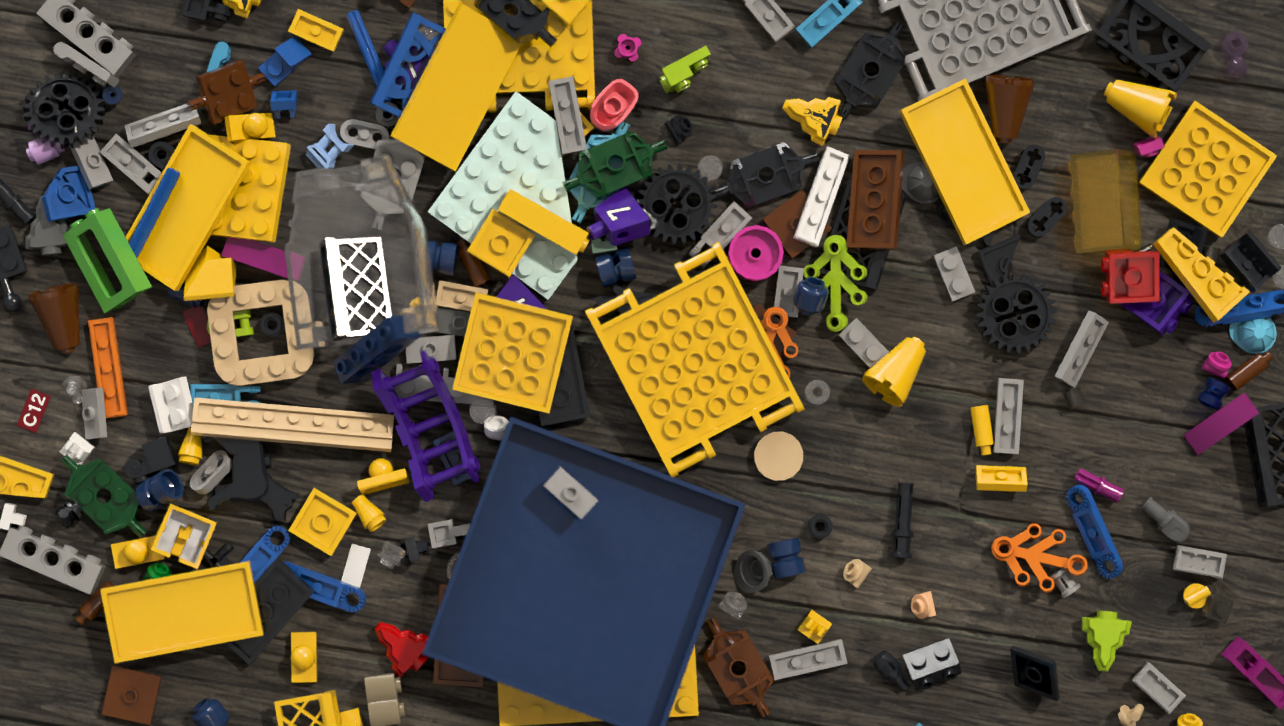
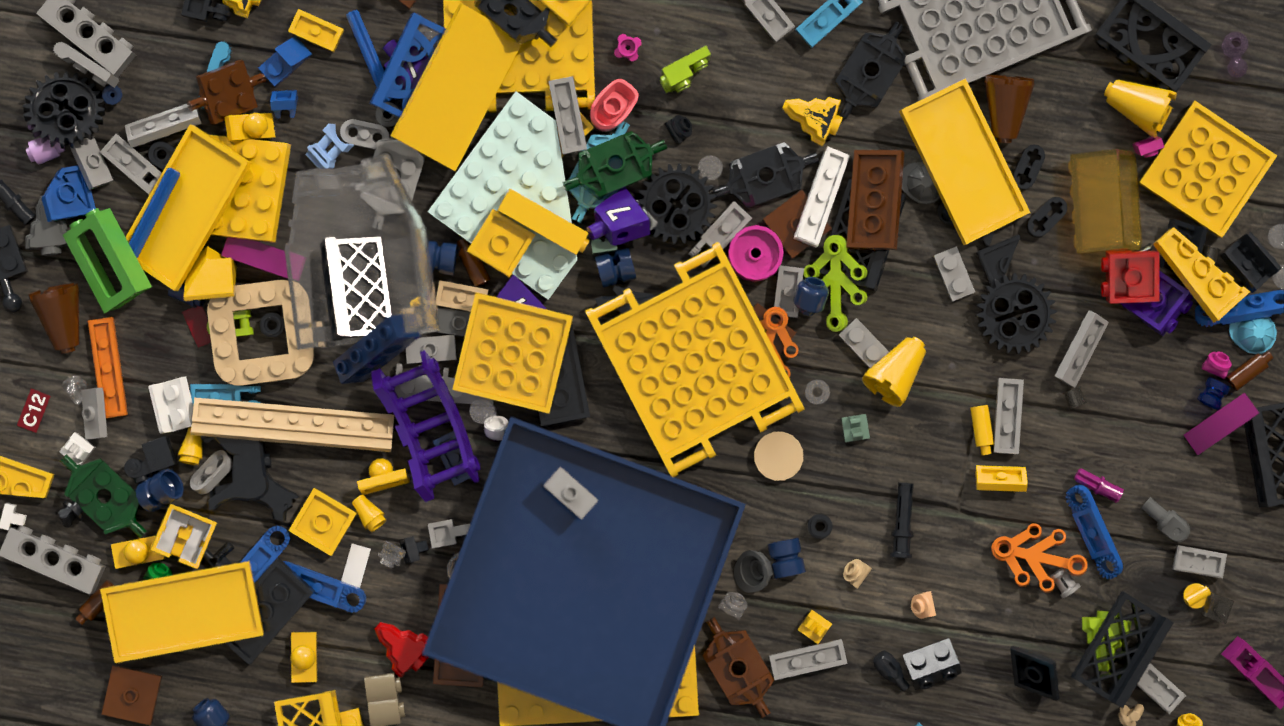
(855, 428): none -> sand green tile
(1139, 657): none -> black fence

